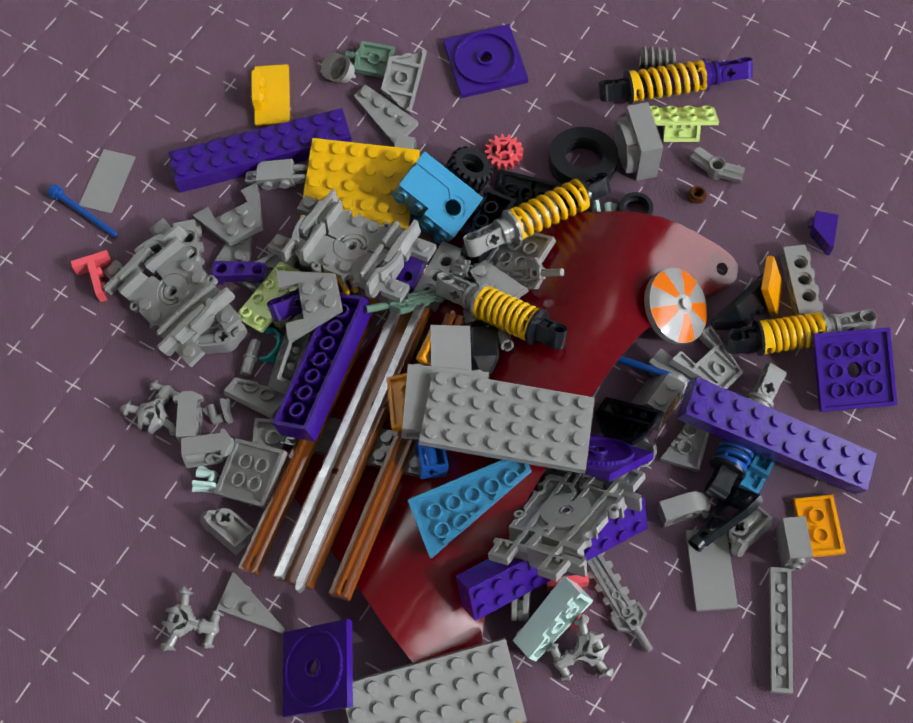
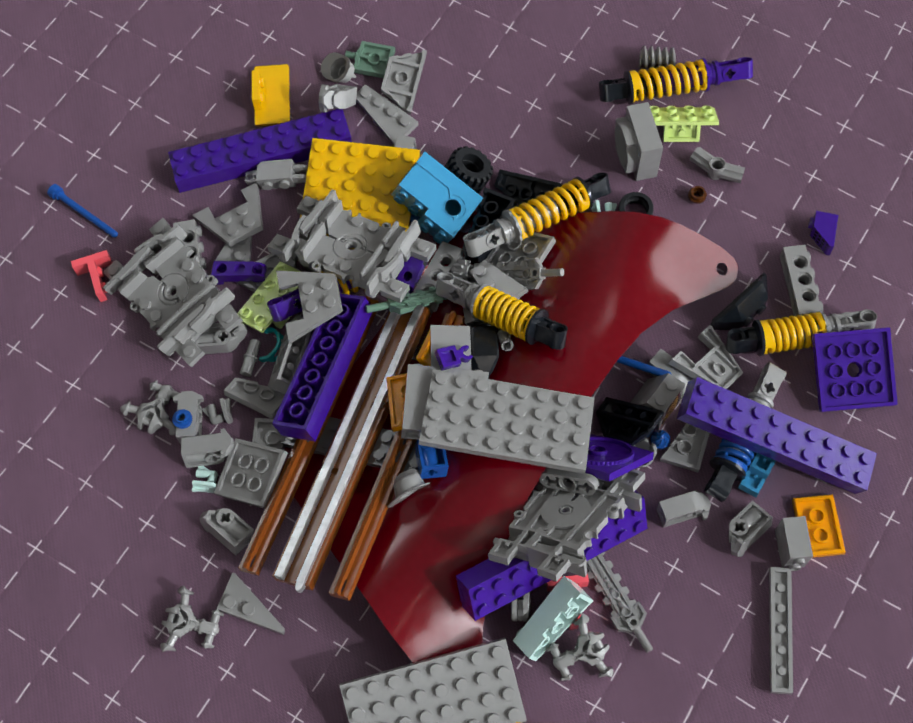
(107, 181): light grey sticker -> none
(184, 423): none -> blue plate
(332, 683): dark purple piece -> none
(336, 96): none -> light grey piece
(406, 484): none -> light grey piece
(451, 358): none -> dark purple plate
(457, 504): dark azure wing -> none
(480, 77): dark purple piece -> none
(504, 152): coral gear -> none
(582, 138): black tyre -> none
(582, 483): none -> light grey beam
(660, 439): none -> blue plate
(675, 306): dish -> none
(712, 575): light grey tile -> none
(739, 499): black plate -> none
(772, 286): light orange tile -> none

